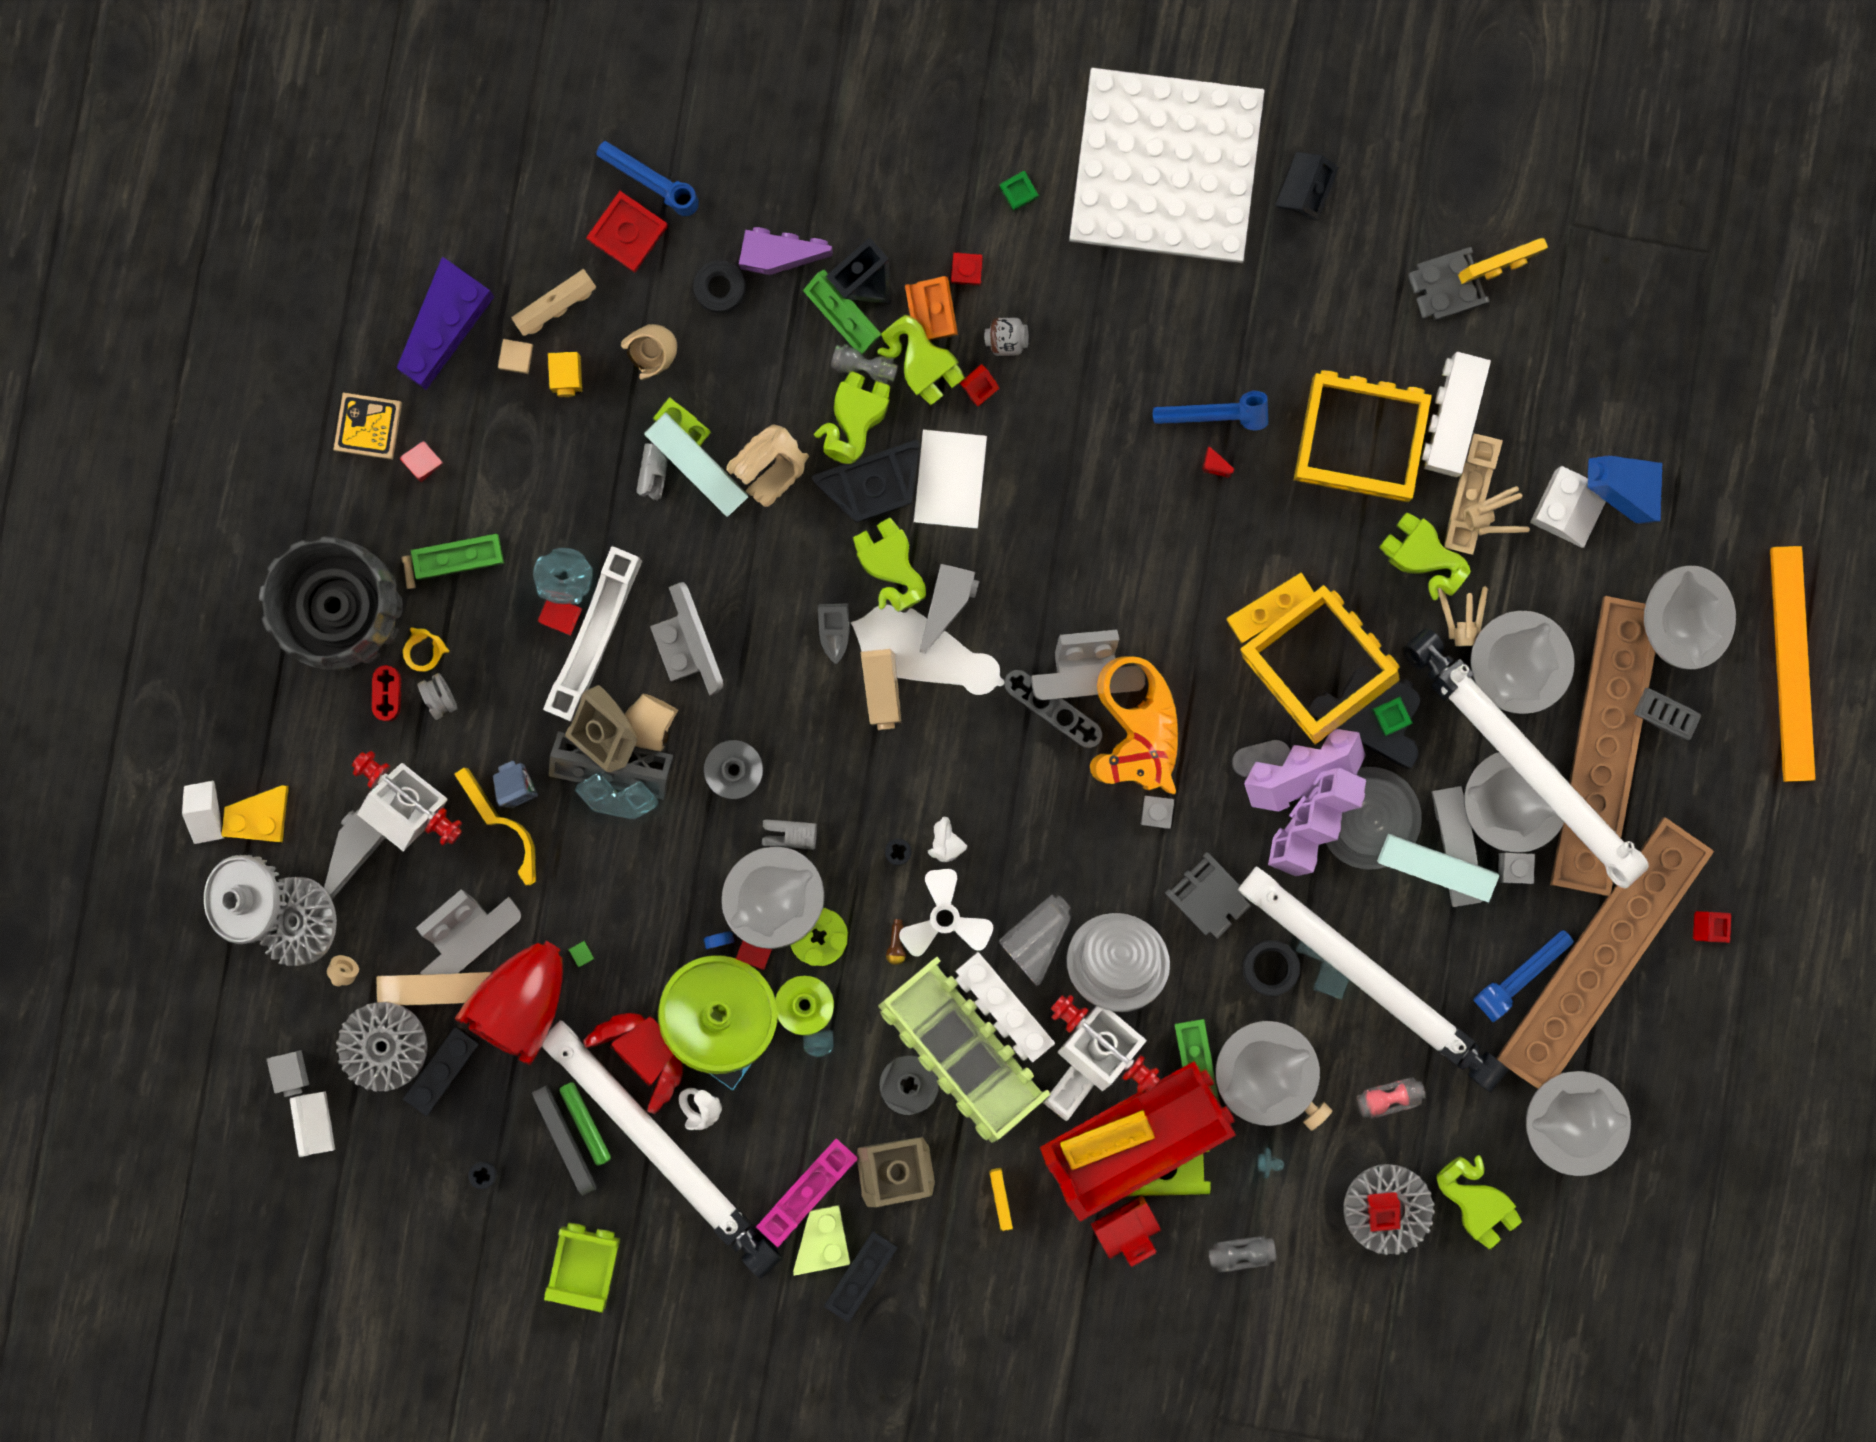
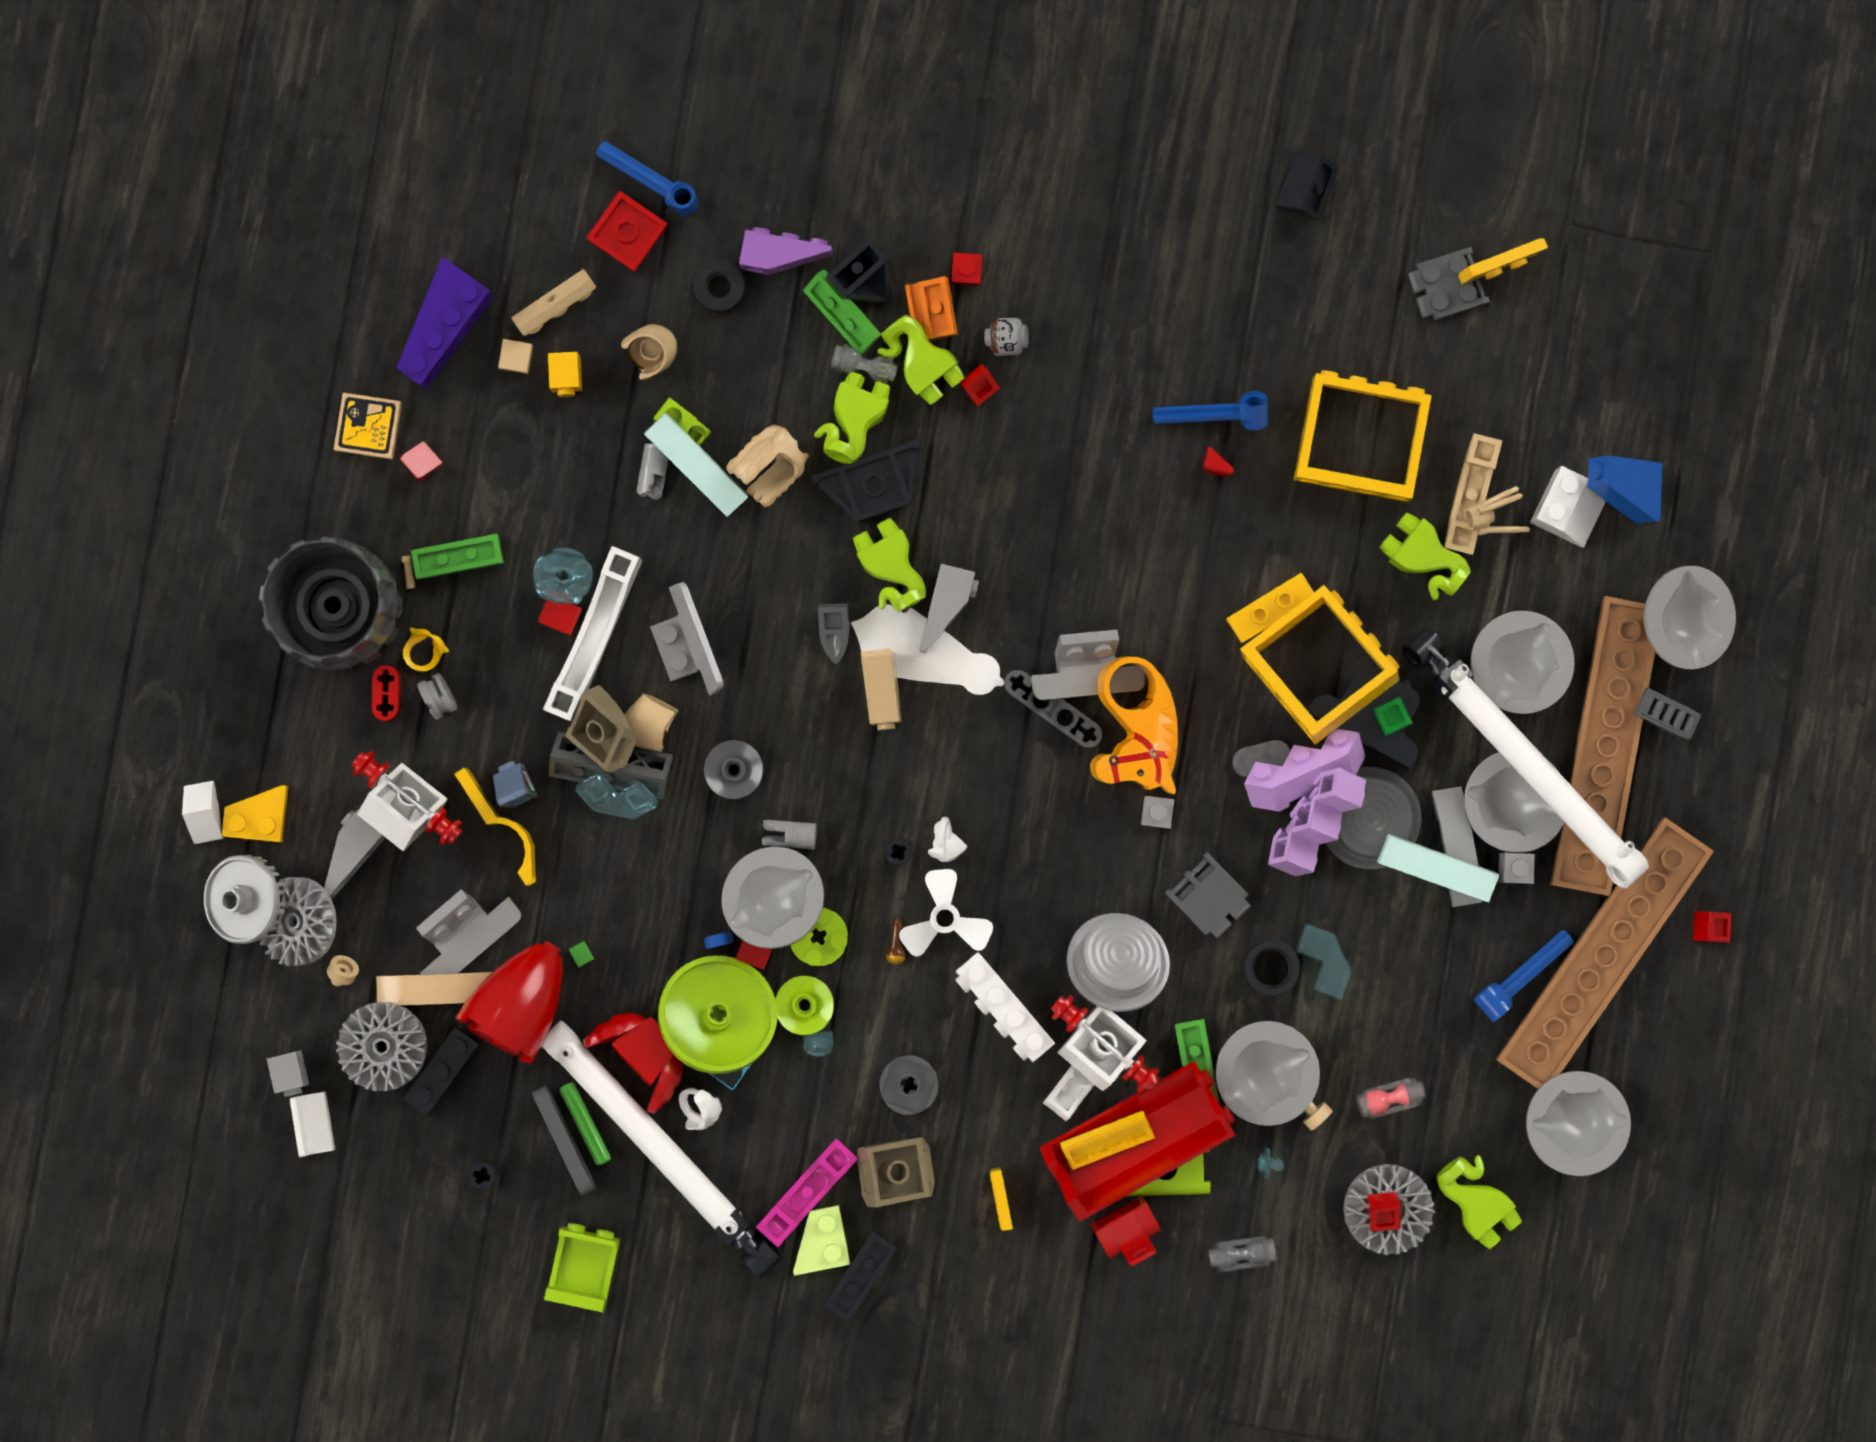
(950, 479): white sticker -> none
(962, 1052): clear window -> none
(1018, 190): green tile -> none
(1037, 937): clear slope -> none
(1166, 165): white plate -> none
(1372, 979): white piece -> none
(1456, 414): white brick -> none
(1467, 631): tan plant -> none
(1792, 664): light orange tile -> none

